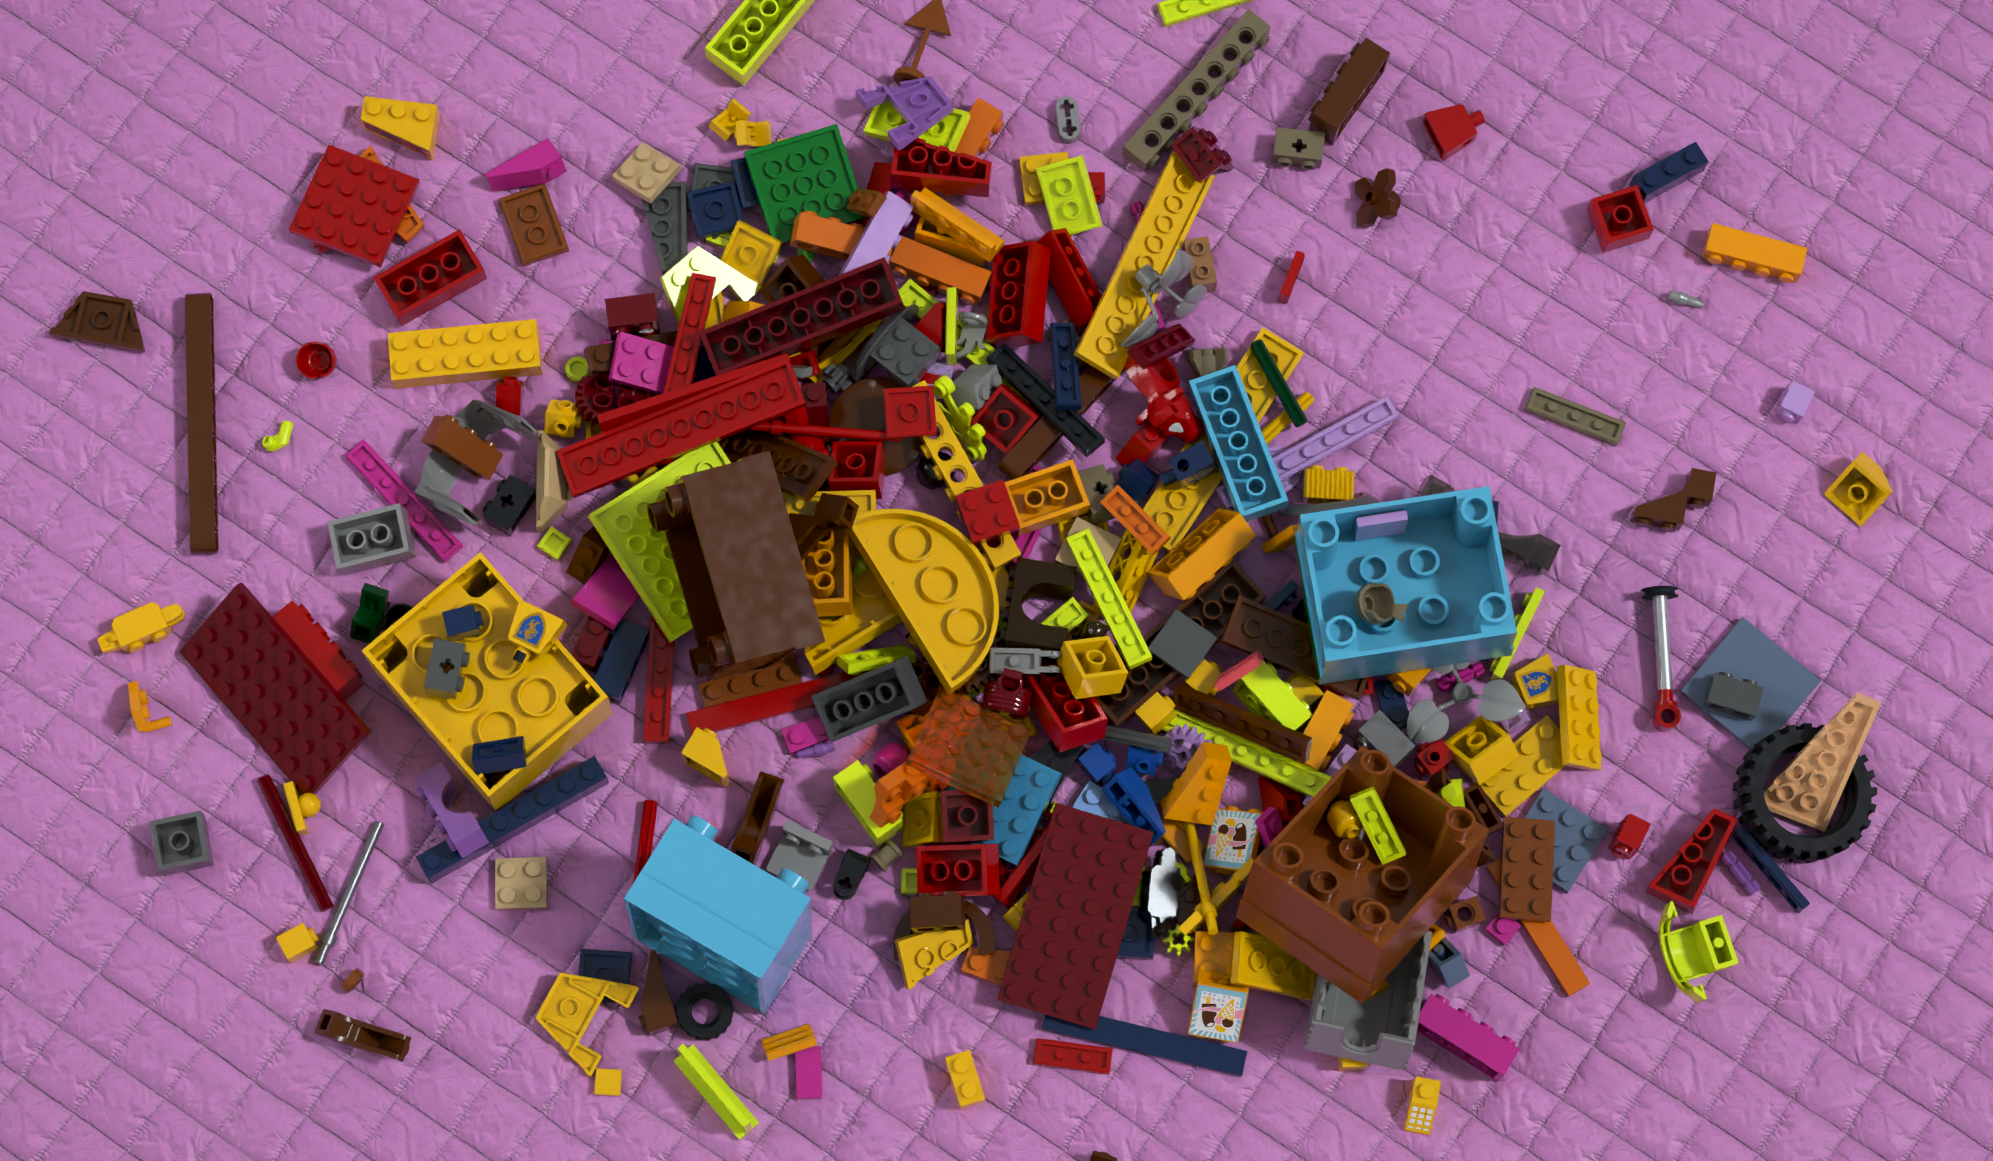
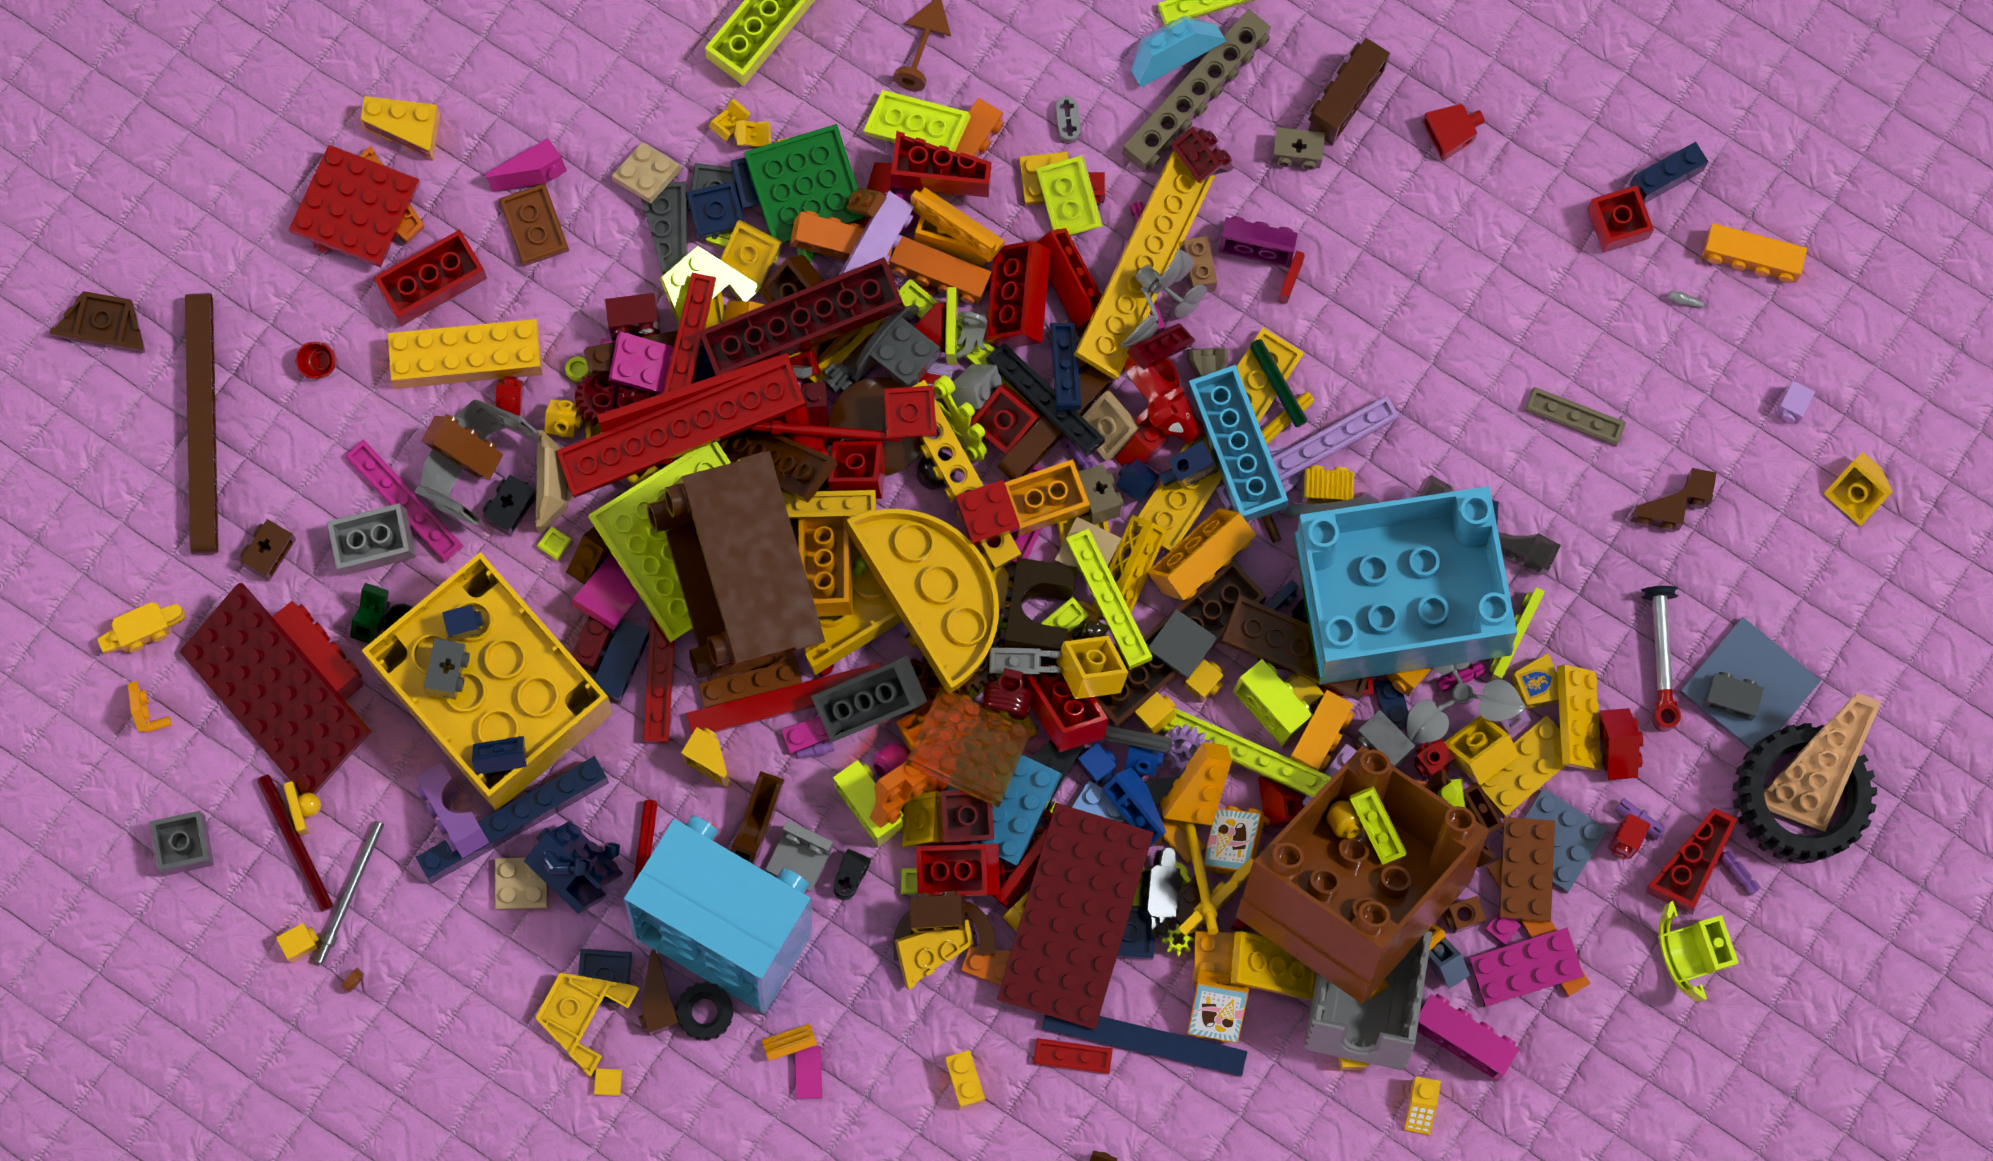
(267, 562): none -> reddish brown brick
(280, 440): neon yellow arm -> none
(363, 1035): reddish brown arch -> none
(533, 631): yellow torso -> none
(574, 865): none -> dark blue torso
(715, 1091): neon yellow fence -> none
(831, 514): reddish brown arch -> none
(867, 660): neon yellow plate -> none
(886, 855): dark tan bush -> none
(916, 100): medium lavender wing -> none
(1077, 455): none -> medium lavender axle
(1112, 423): none -> tan plate
(1135, 519): orange plate -> none
(1173, 47): none -> medium azure wedge
(1238, 670): coral tile -> none
(1242, 723): reddish brown plate -> none
(1258, 241): none -> magenta slope
(1269, 825): dark pink plate -> none
(1281, 540): light orange tile -> none
(1377, 197): reddish brown plant -> none
(1377, 605): dark tan hat -> none
(1380, 525): lavender tile -> none
(1526, 967): none -> dark pink plate
(1620, 743): none -> red brick
(1630, 808): none -> medium lavender pin
(1770, 869): dark blue tile -> none

